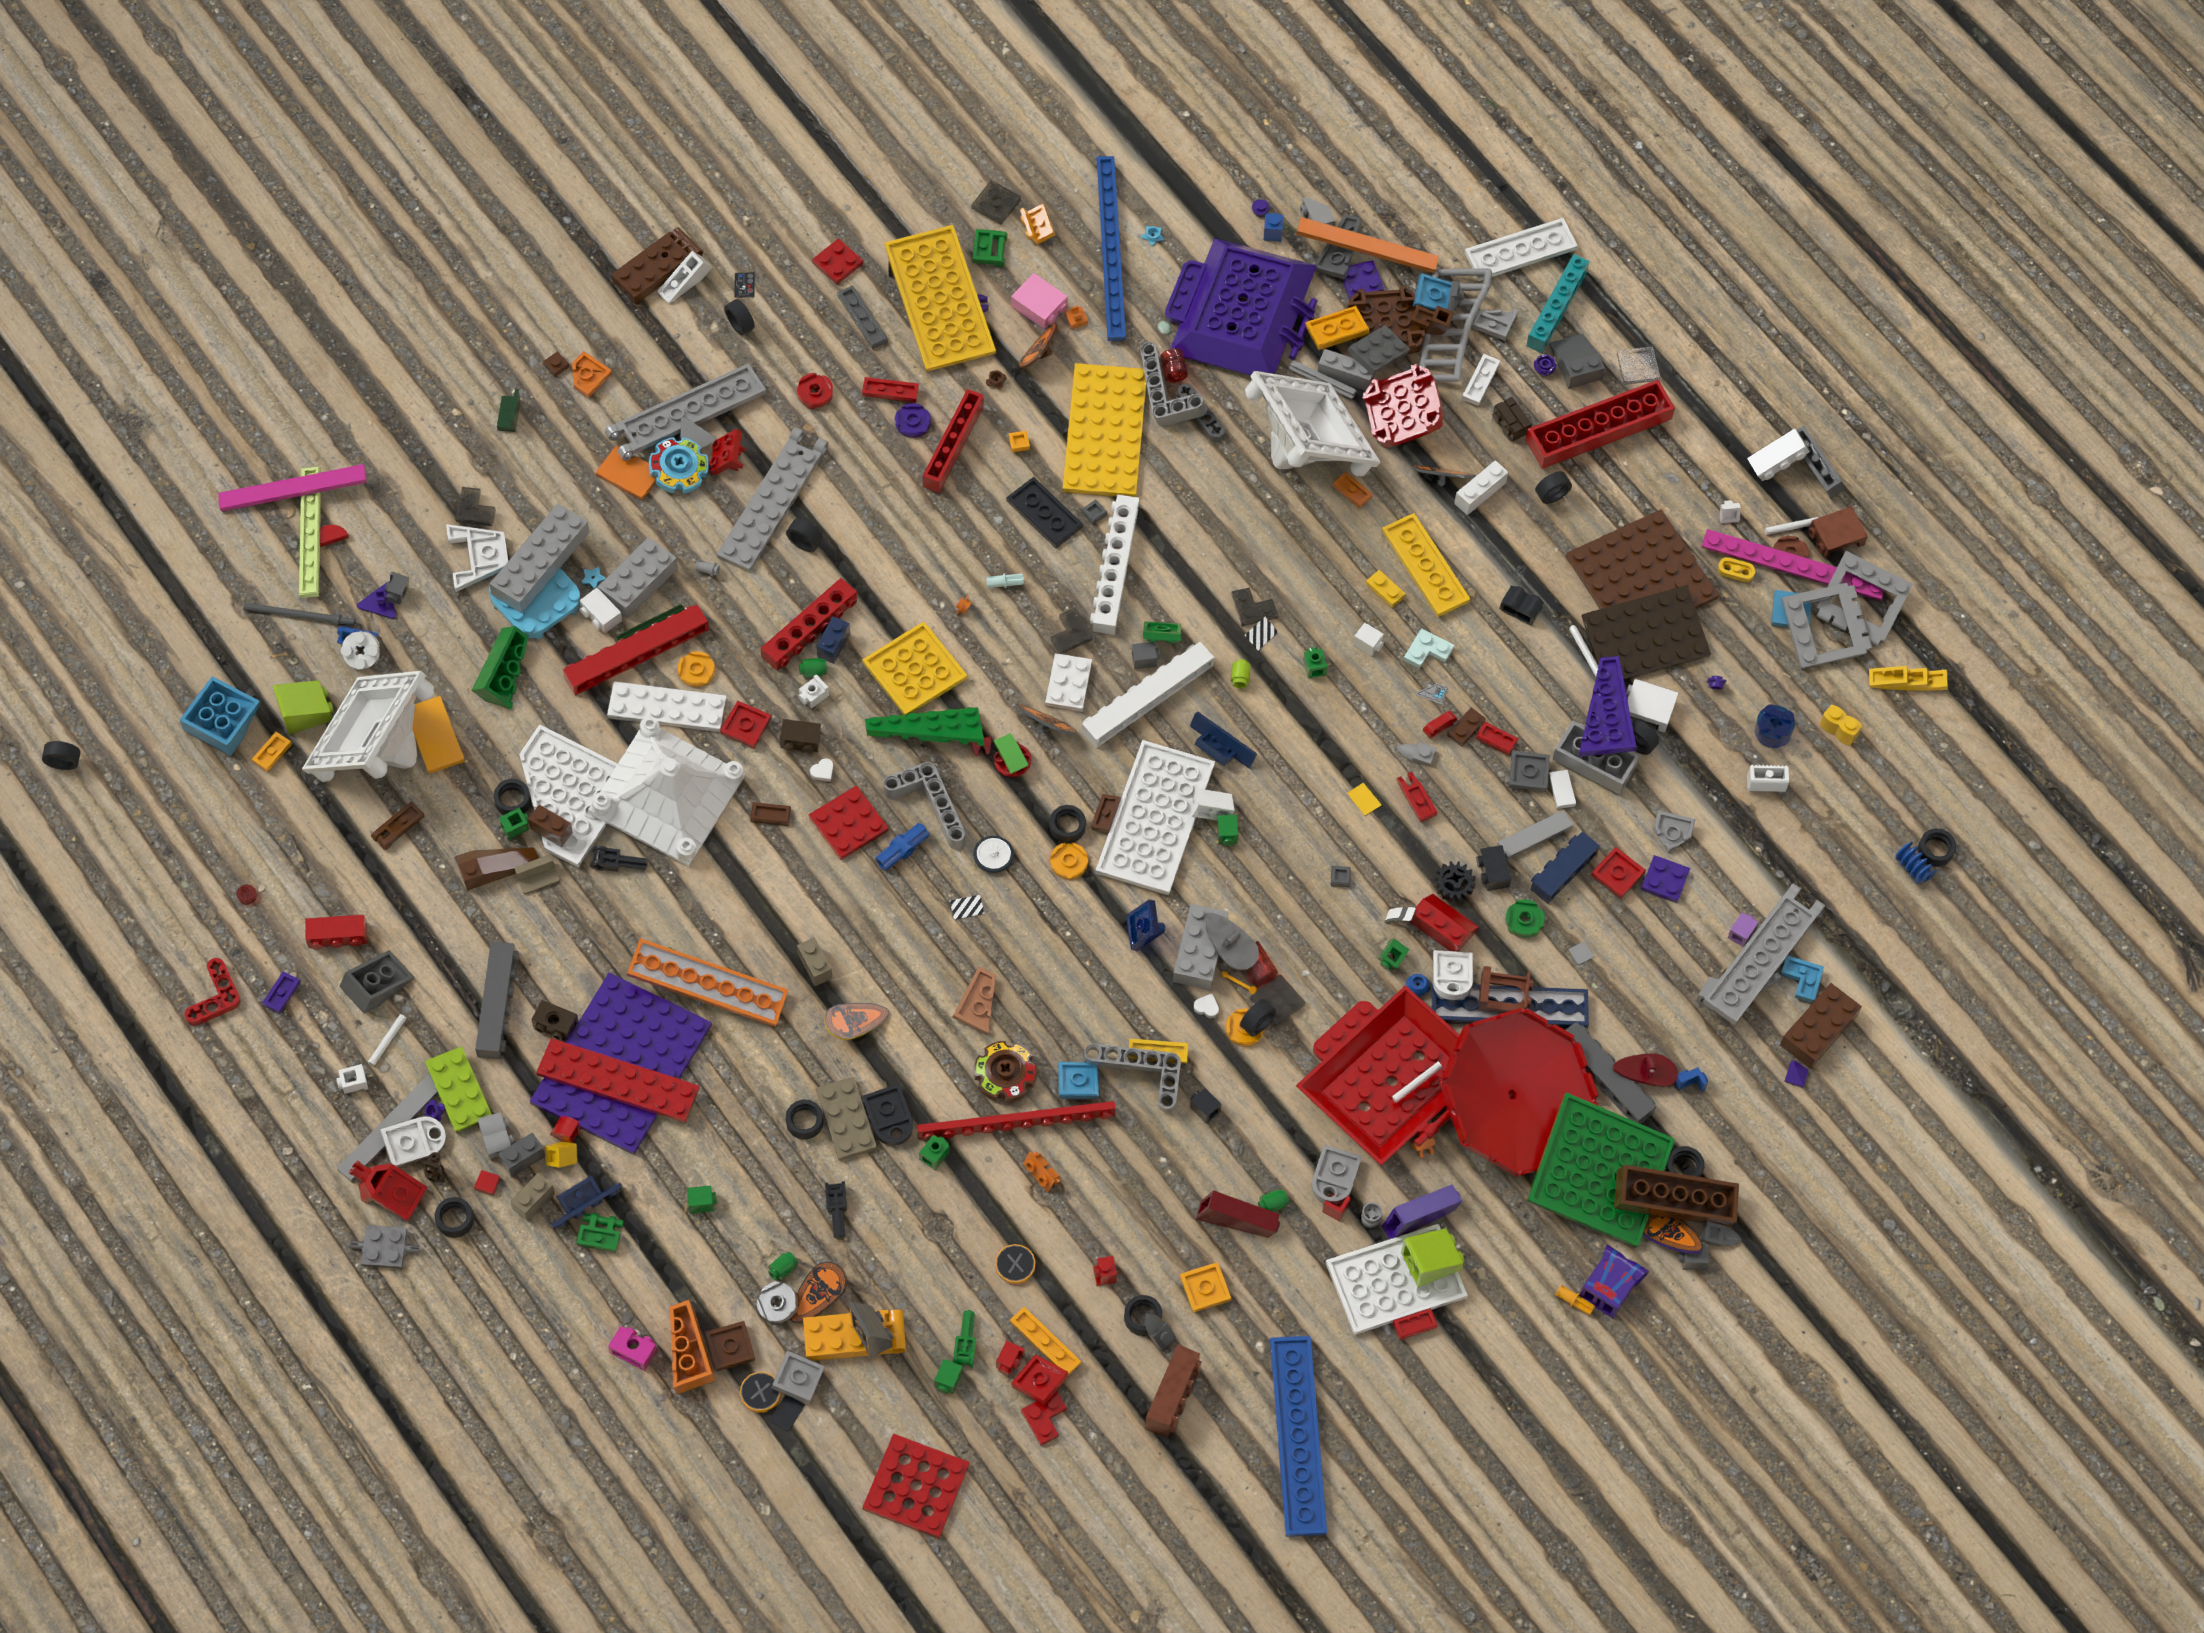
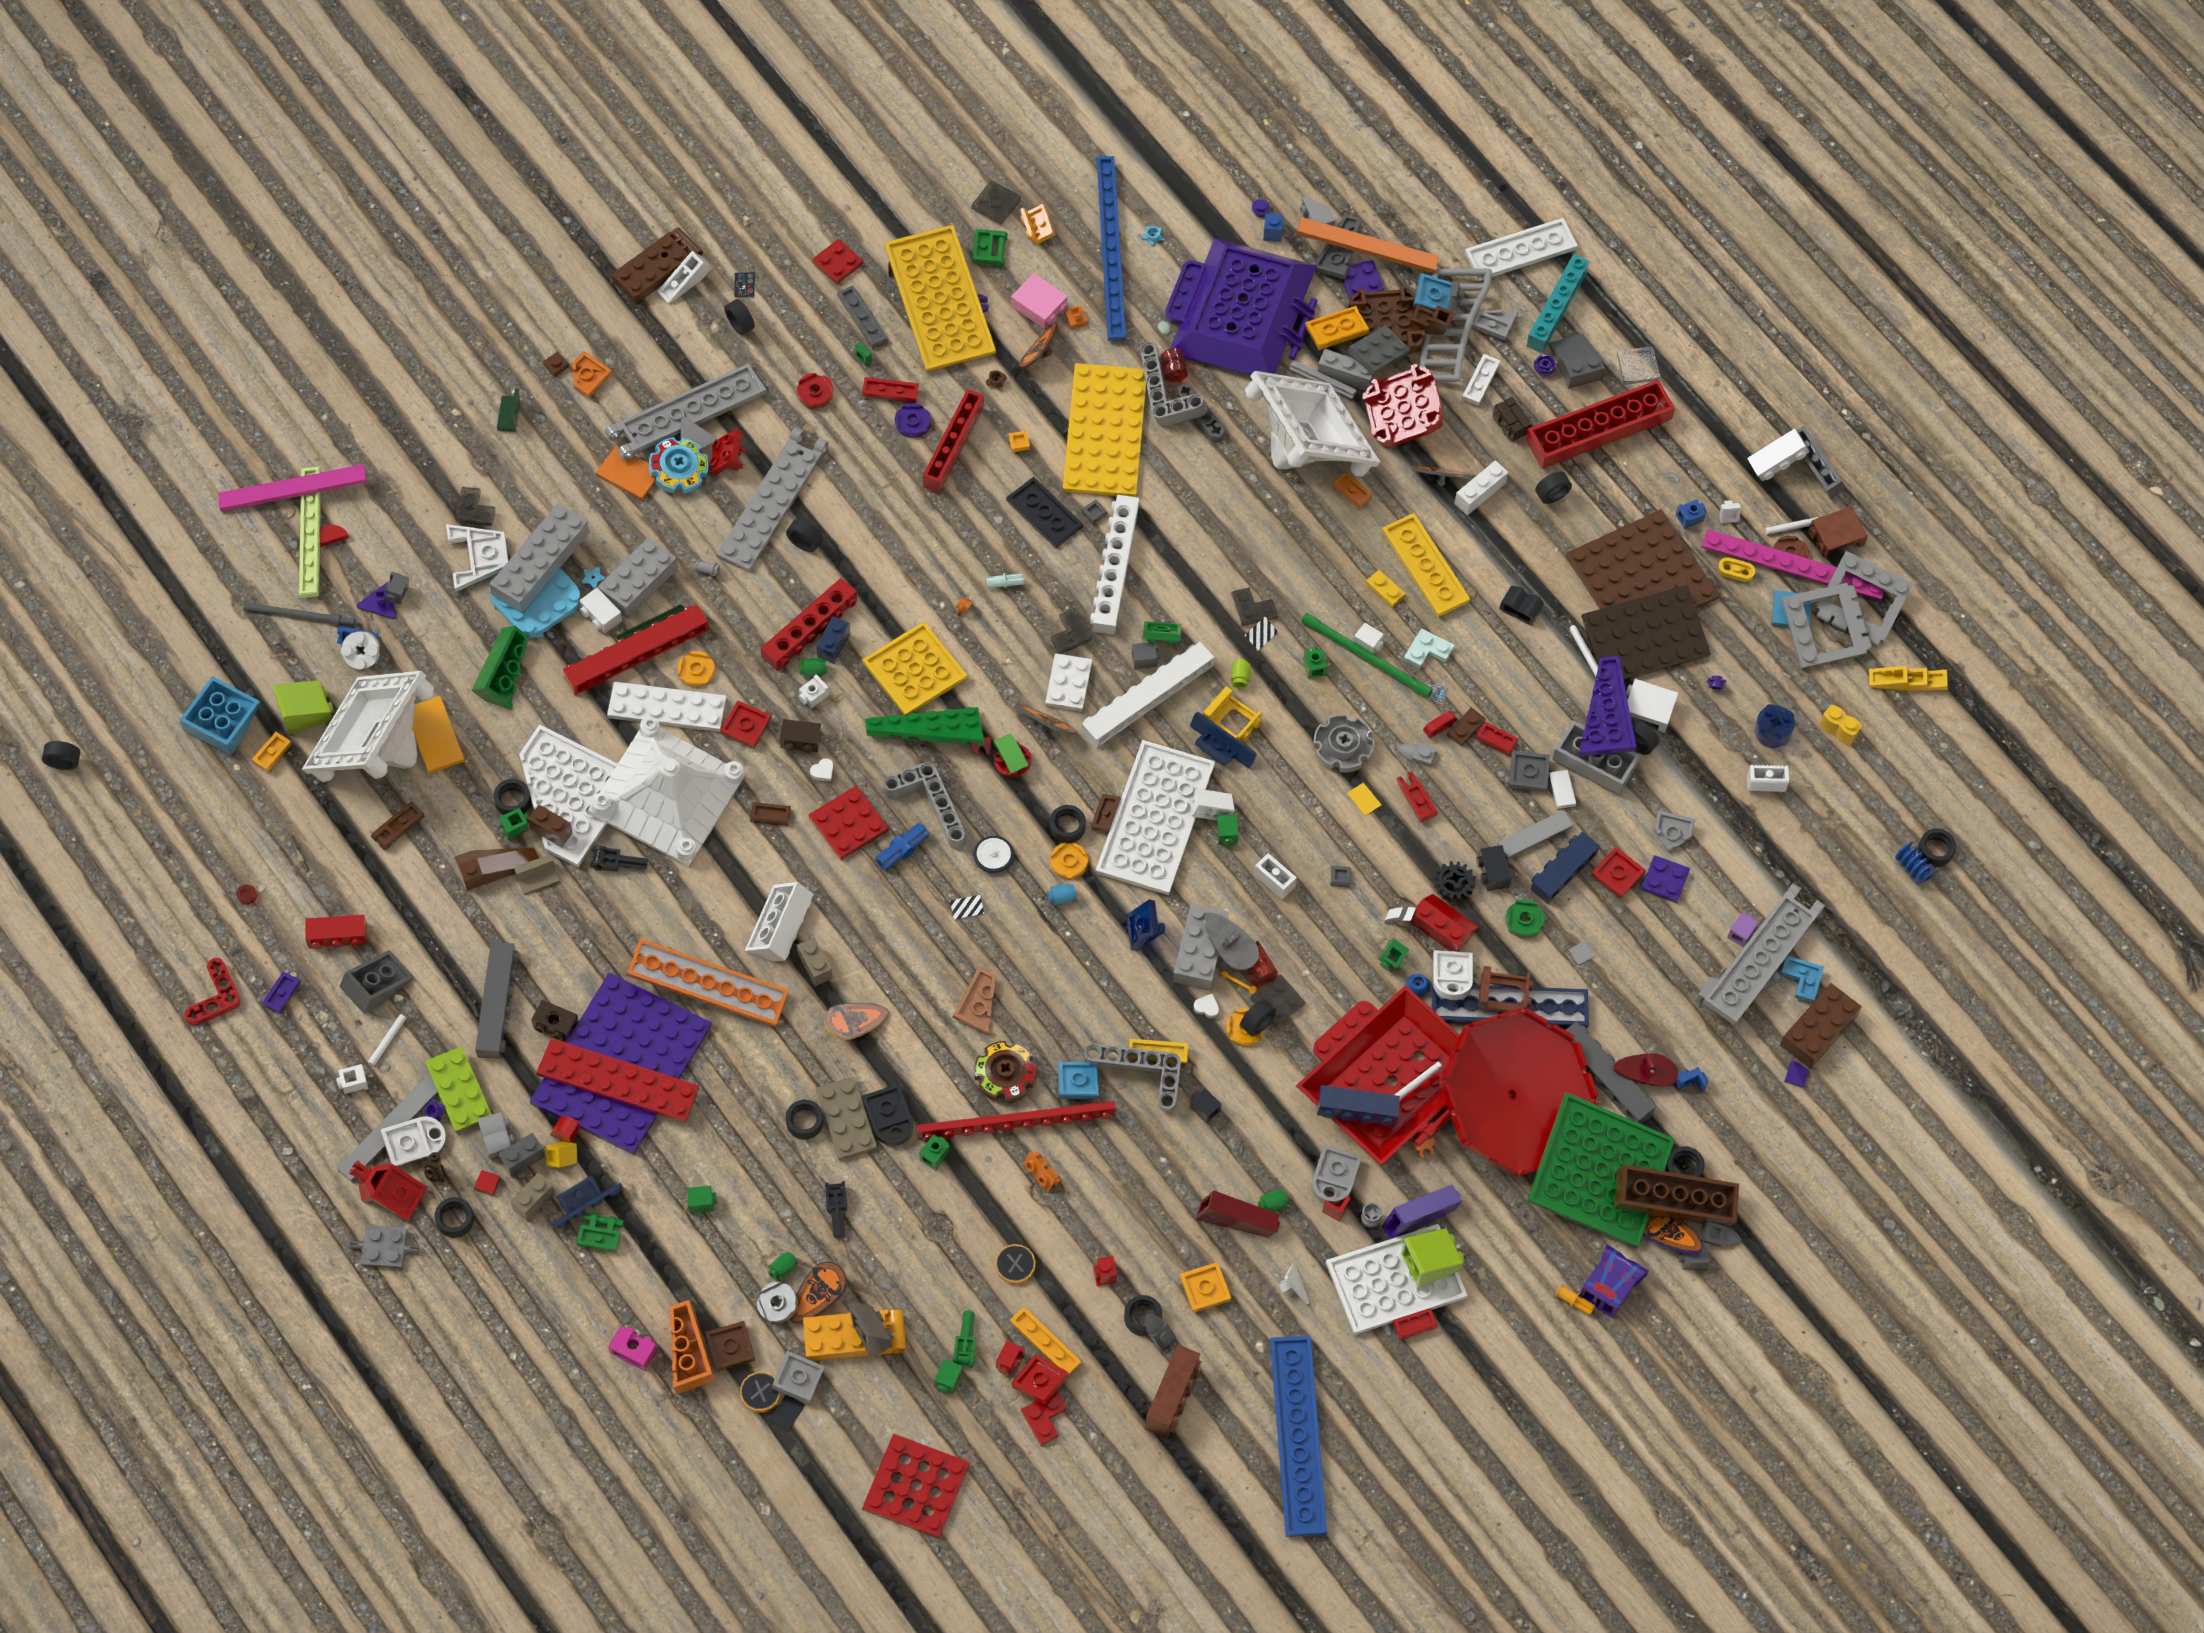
(779, 921): none -> white slope
(863, 354): none -> green tile
(1062, 894): none -> dark azure brick
(1223, 705): none -> yellow window
(1275, 876): none -> white brick
(1293, 1280): none -> white piece
(1340, 730): none -> light grey piece
(1358, 1105): none -> dark blue brick
(1416, 685): none -> green piece
(1691, 513): none -> blue brick

